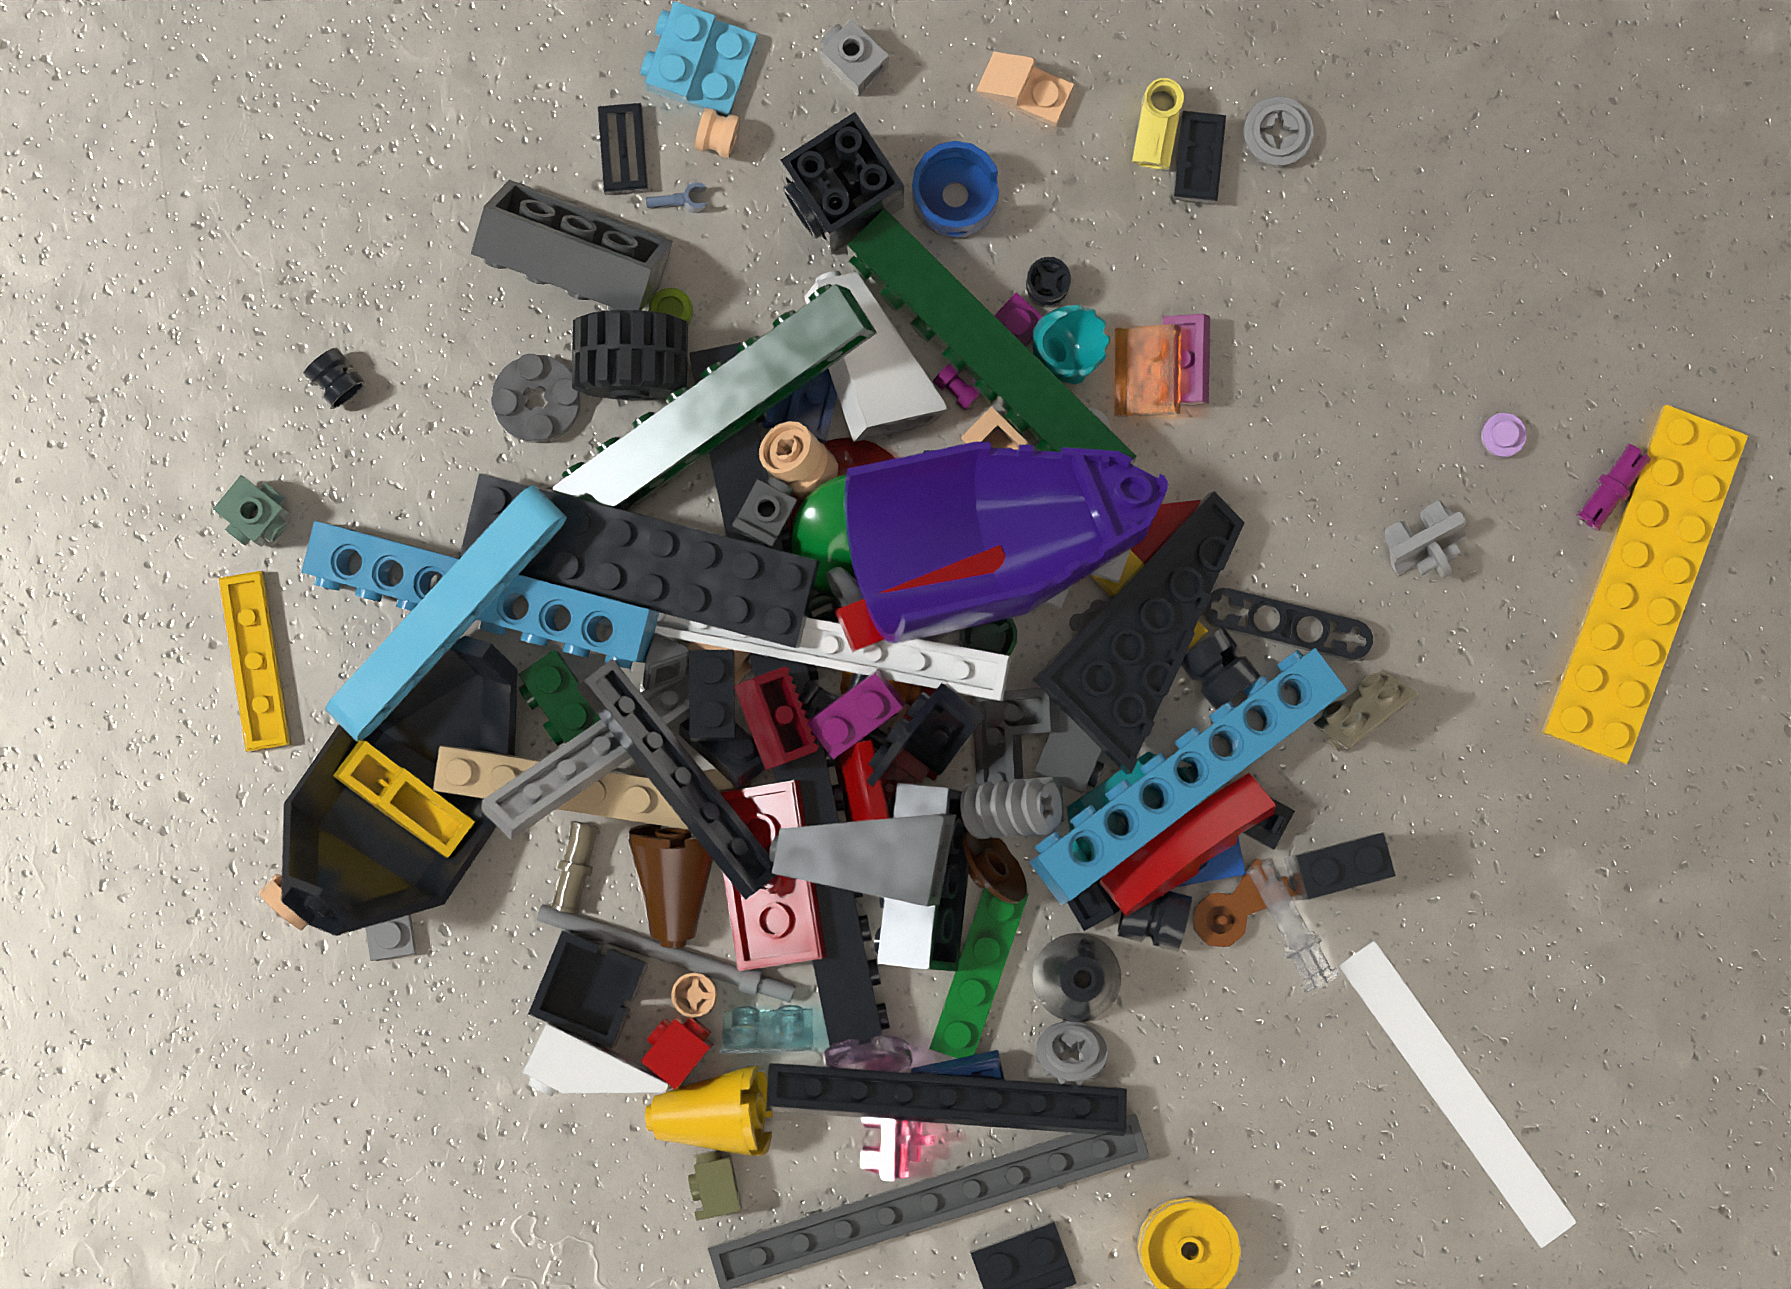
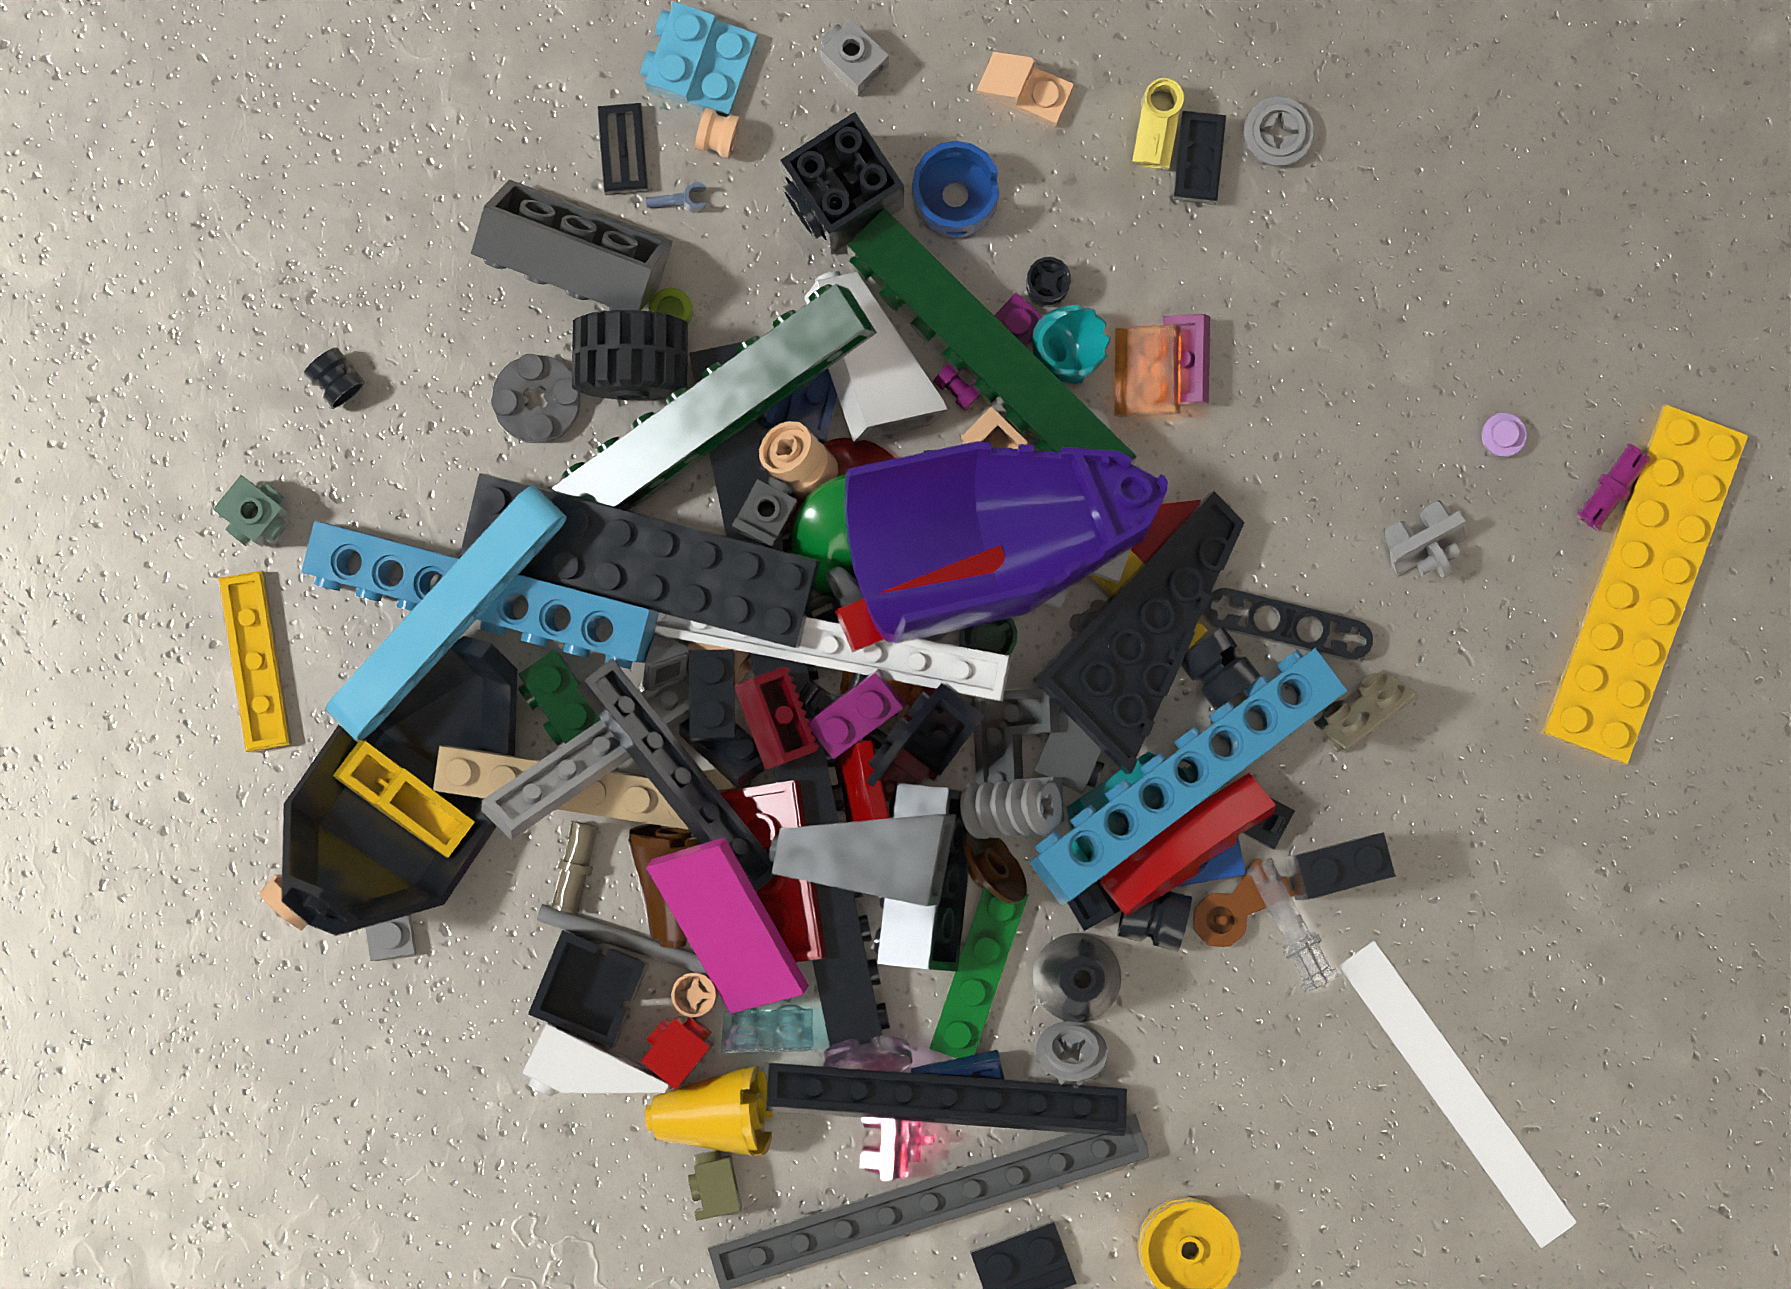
(727, 926): none -> dark pink tile

